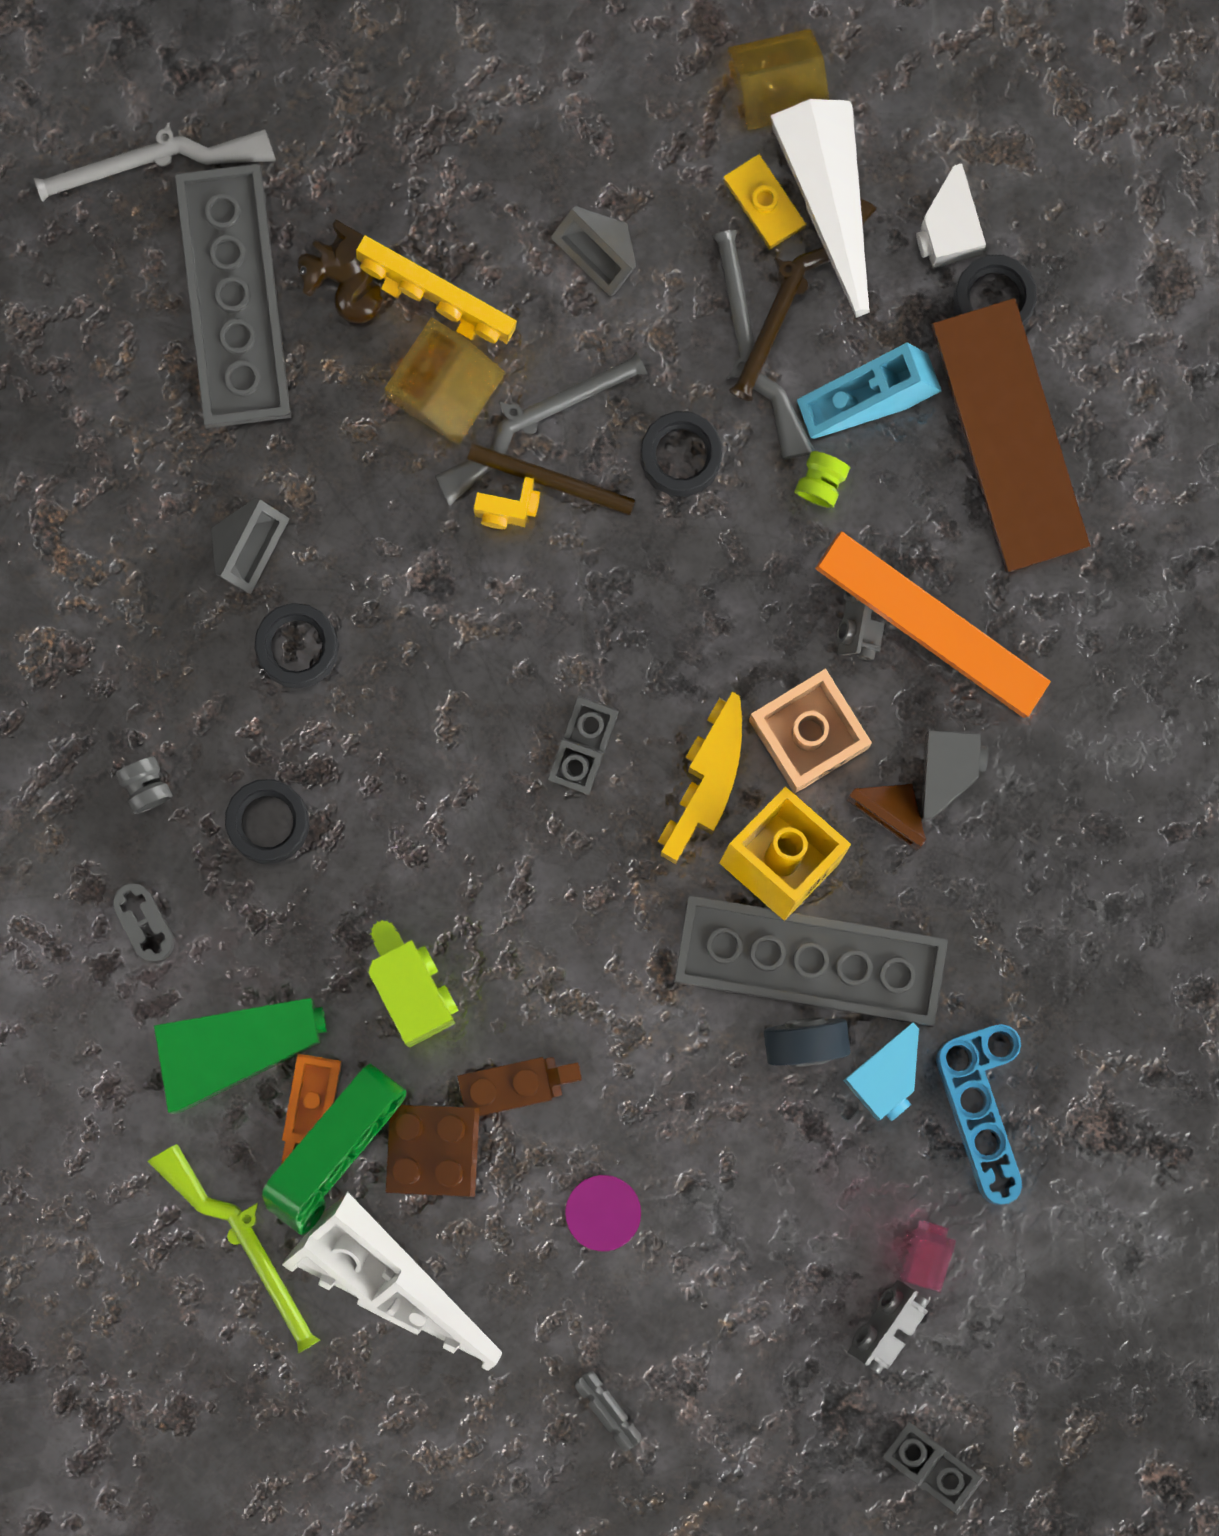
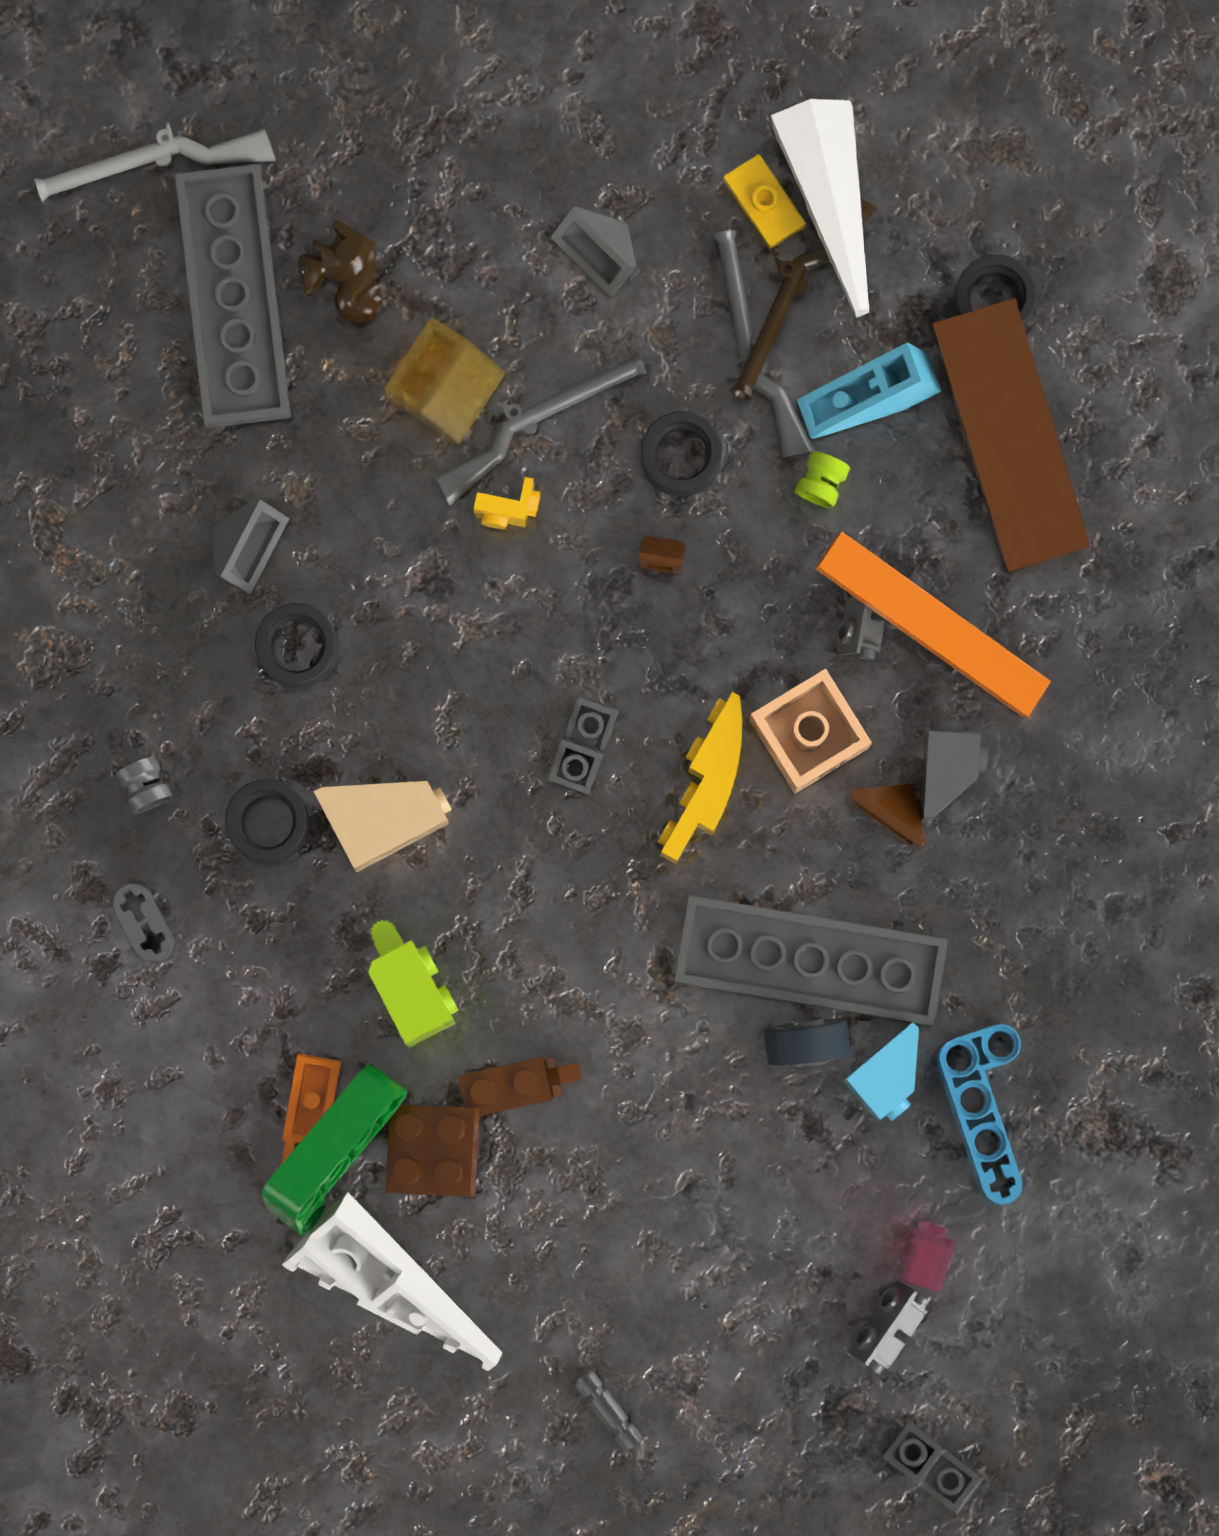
(177, 1172): lime piece -> none
(225, 1049): green slope -> none
(382, 817): none -> tan slope
(451, 301): yellow hinge -> none
(551, 479): dark brown bar -> none
(603, 1213): magenta piece -> none
(661, 554): none -> reddish brown slope
(777, 75): clear yellow slope -> none
(784, 853): yellow brick -> none
(951, 224): white slope -> none

